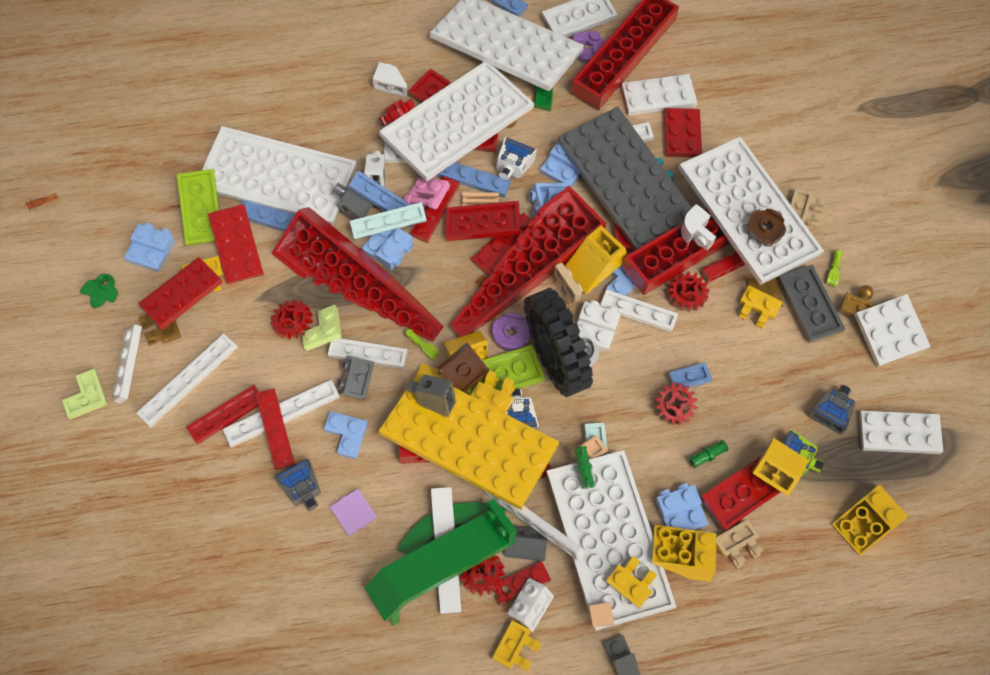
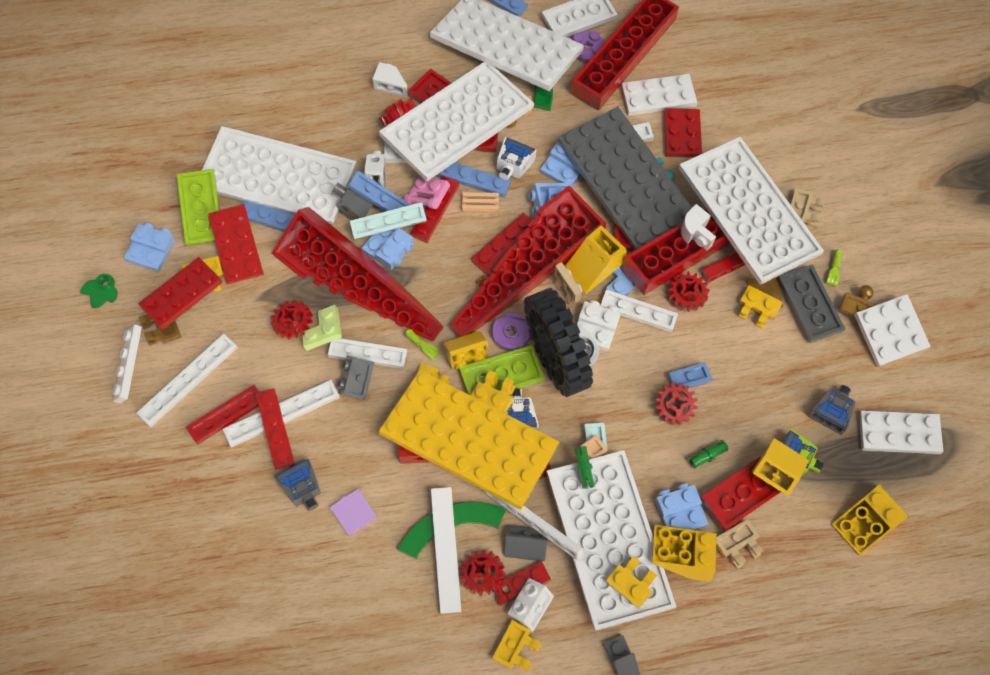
(40, 201): clear orange piece -> none
(89, 399): yellowish green plate -> none
(350, 429): light blue plate -> none
(434, 394): dark grey torso -> none
(440, 561): green panel -> none
(464, 368): reddish brown plate -> none
(483, 221): red plate -> none
(601, 615): light nougat tile -> none
(759, 233): reddish brown plate -> none

